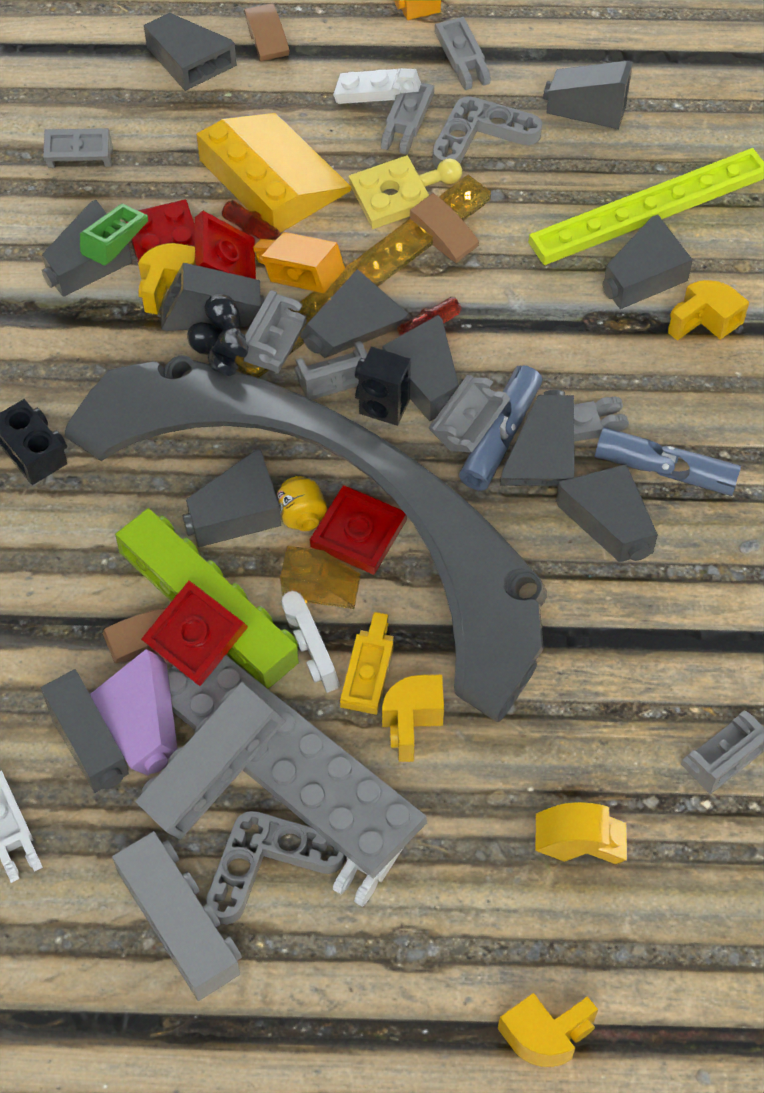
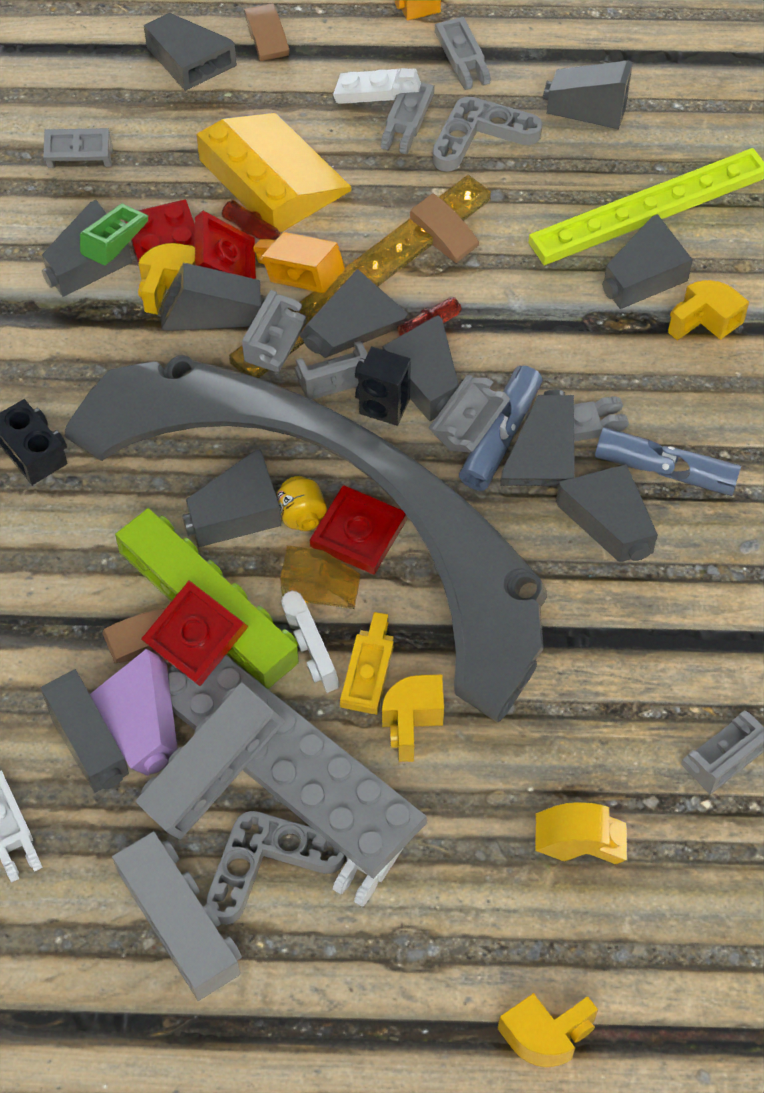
(220, 345): black piece -> none
(398, 175): light yellow plate -> none

